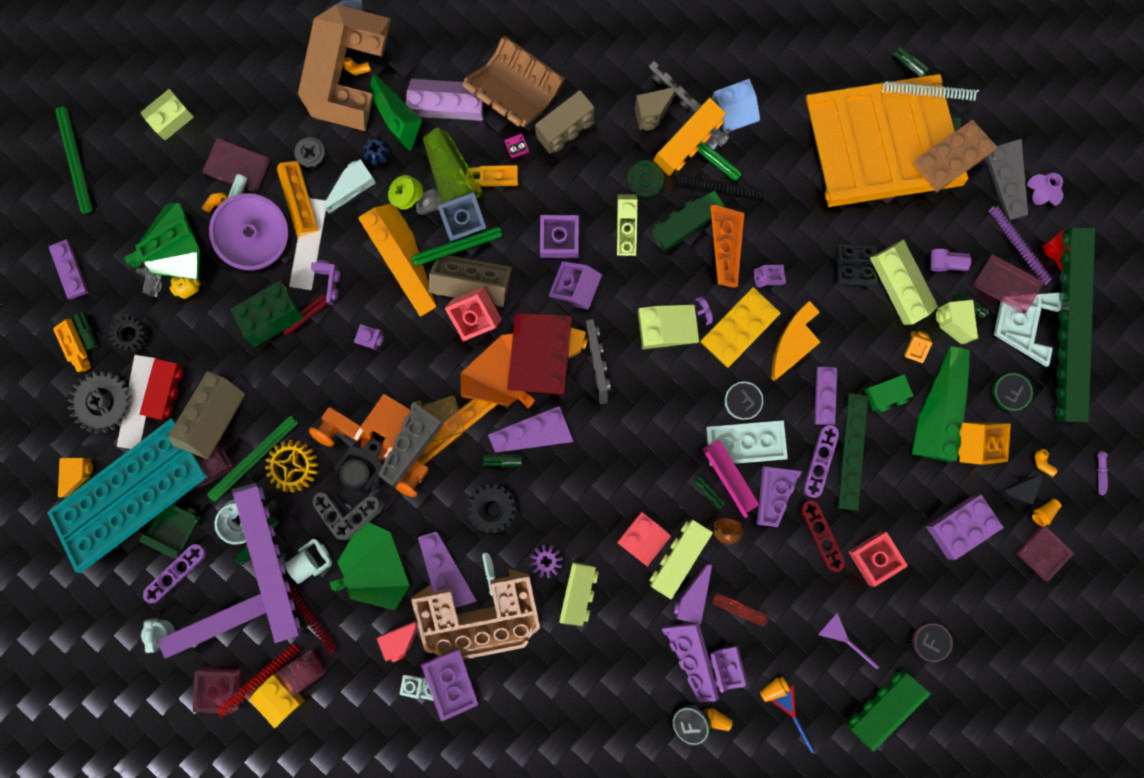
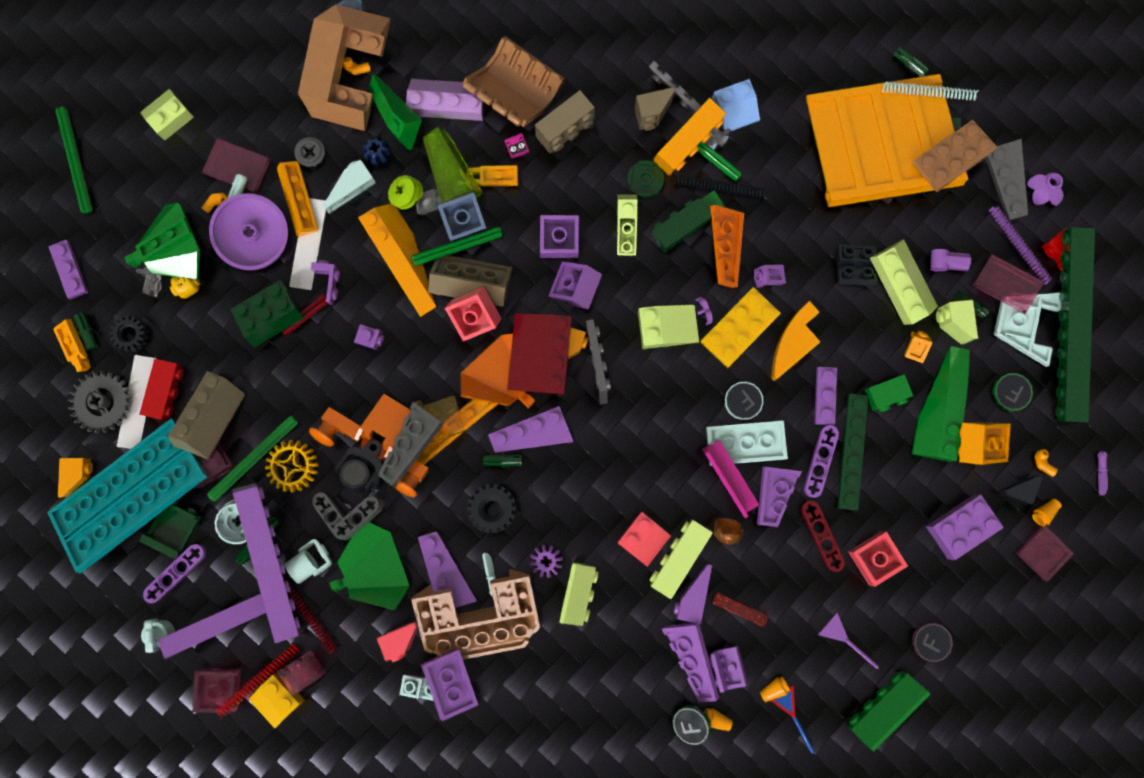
(709, 491): dark green axle -> none

